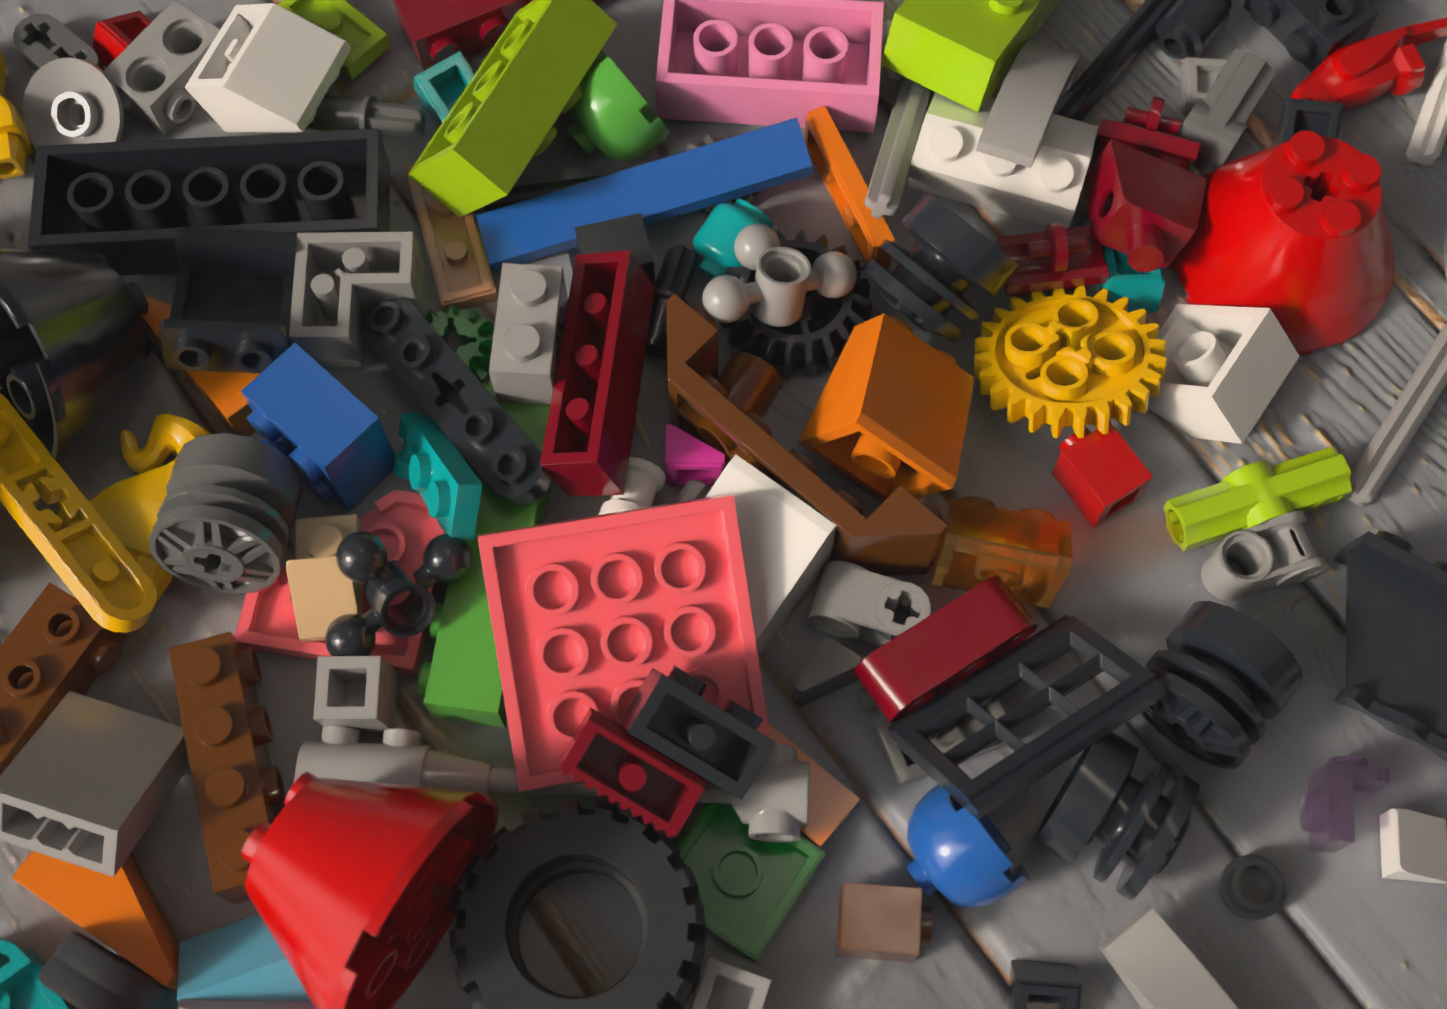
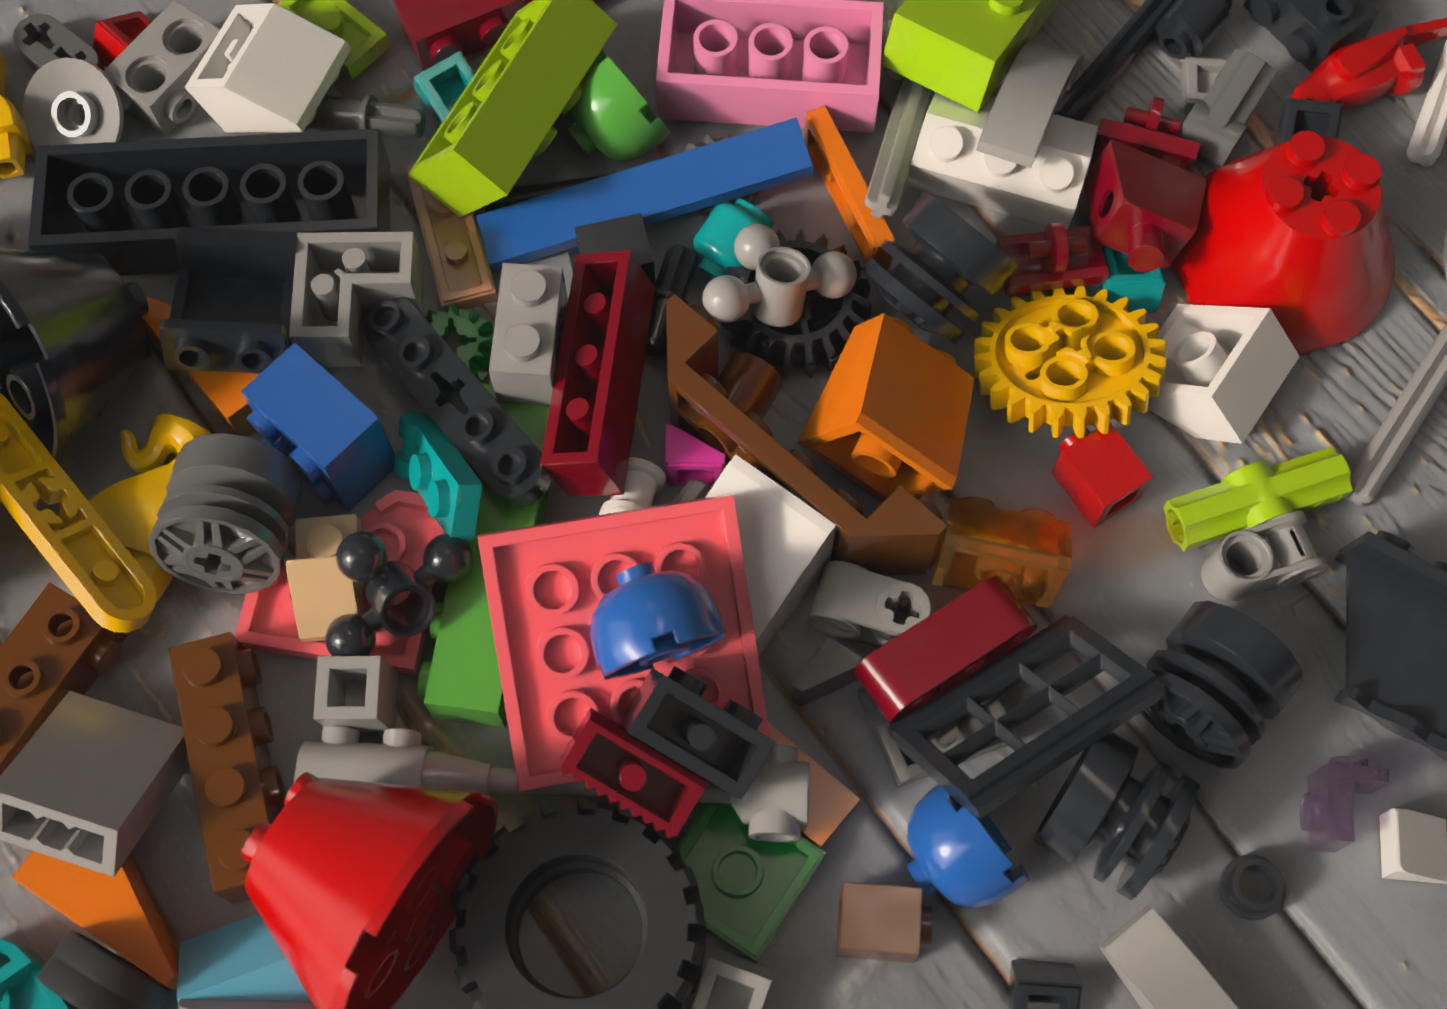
(652, 620): none -> blue cylinder

